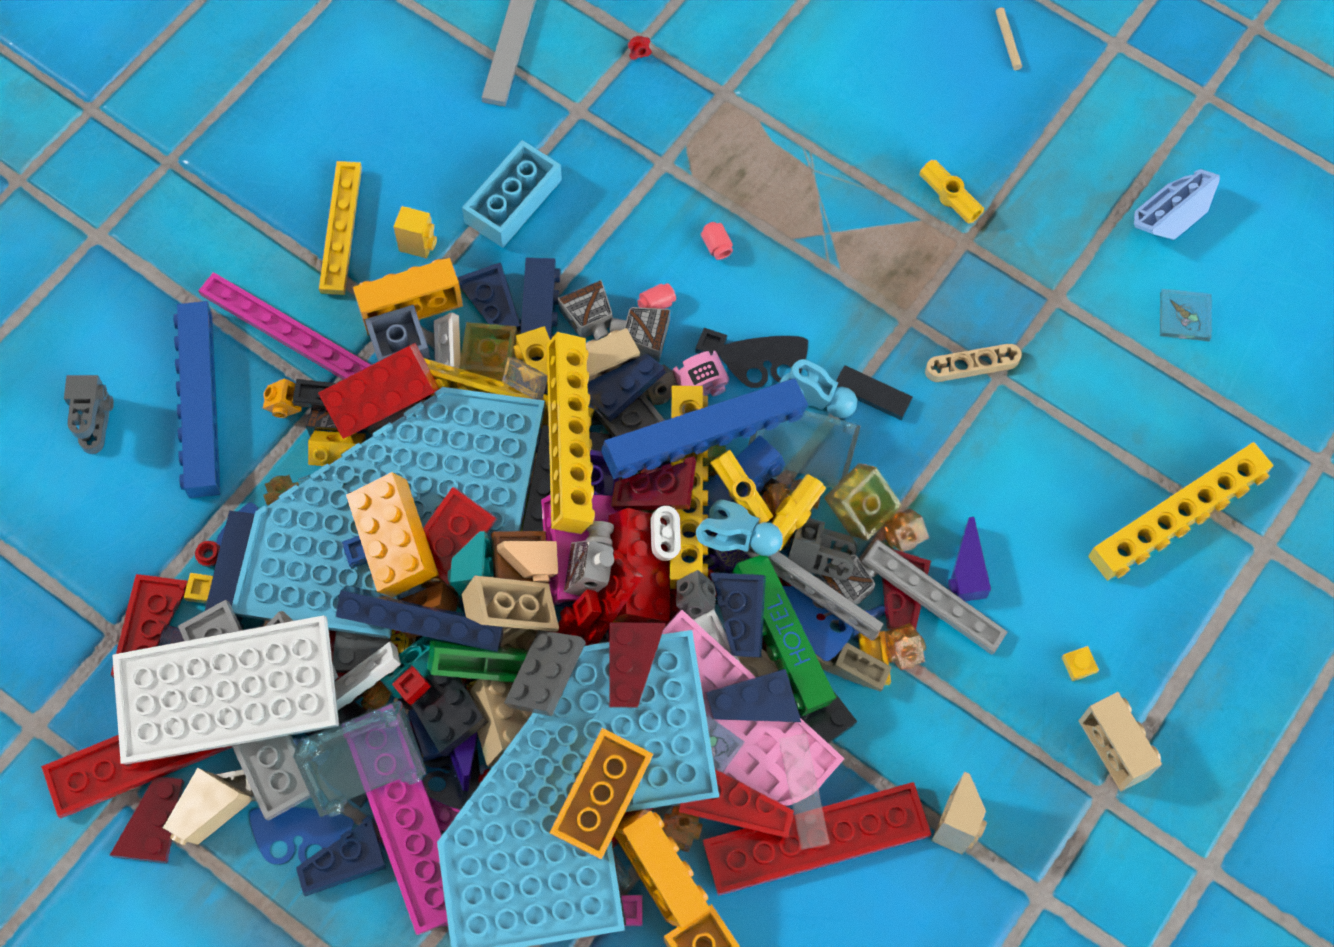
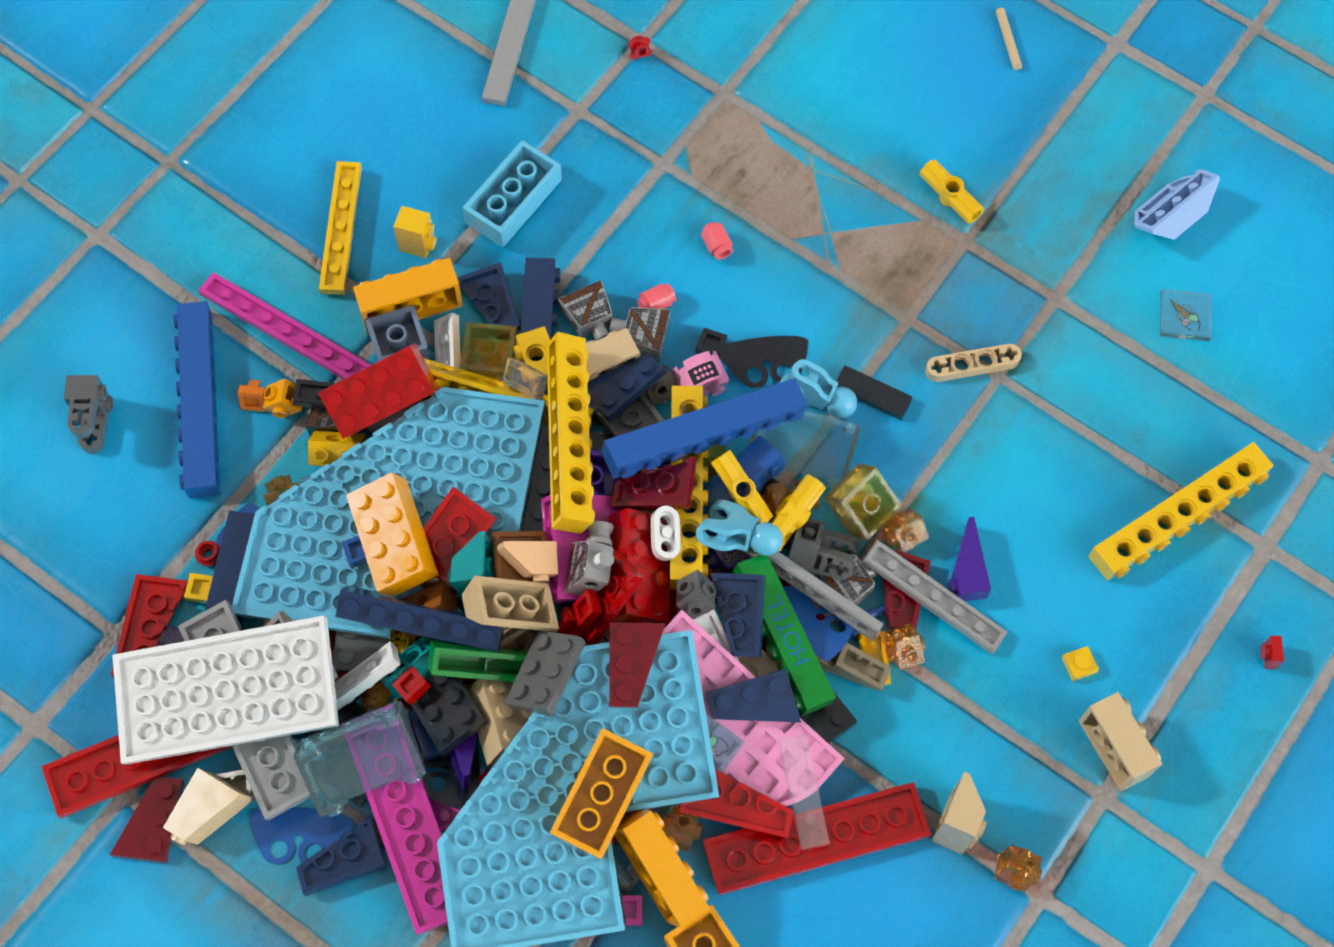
(251, 396): none -> orange tile
(1018, 868): none -> clear orange brick
(1272, 652): none -> red plate

